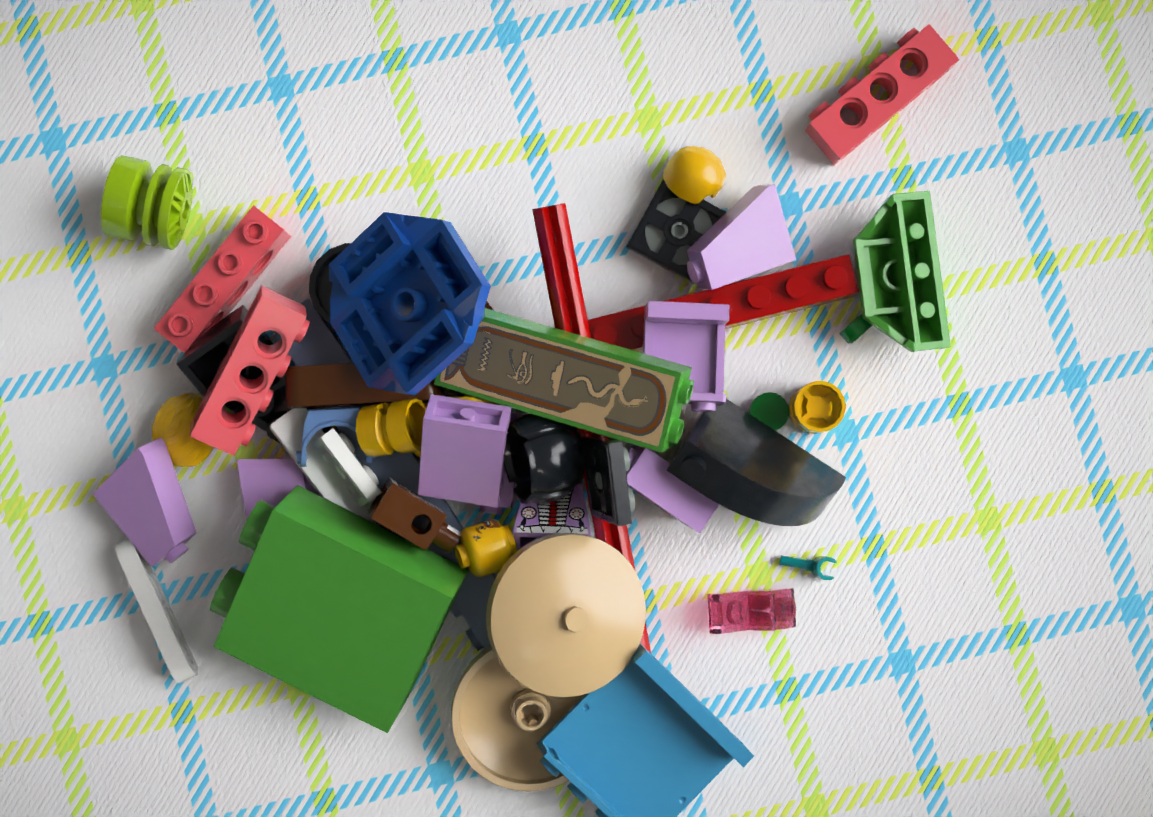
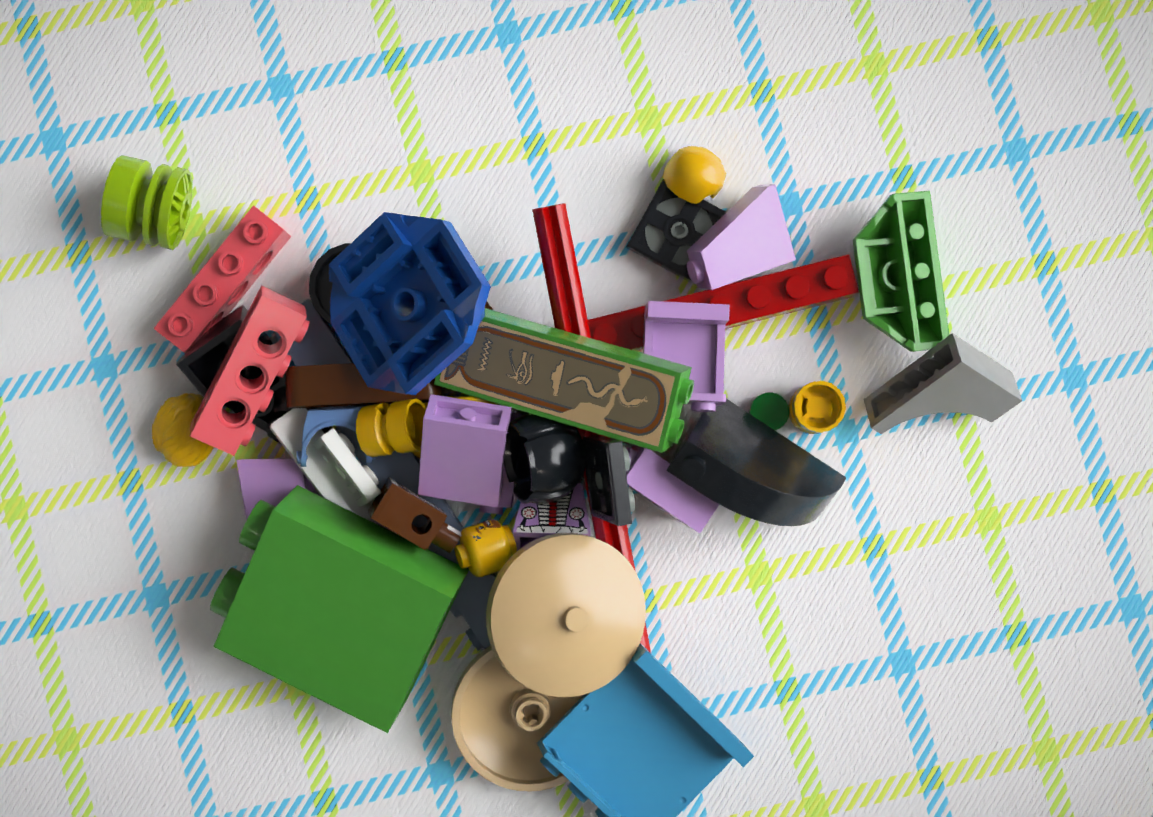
(149, 504): lavender slope -> none
(157, 612): white beam -> none
(751, 610): clear pink slope -> none
(808, 565): teal hand -> none
(855, 329): green tile -> none
(932, 59): coral brick -> none
(944, 380): none -> light grey arch

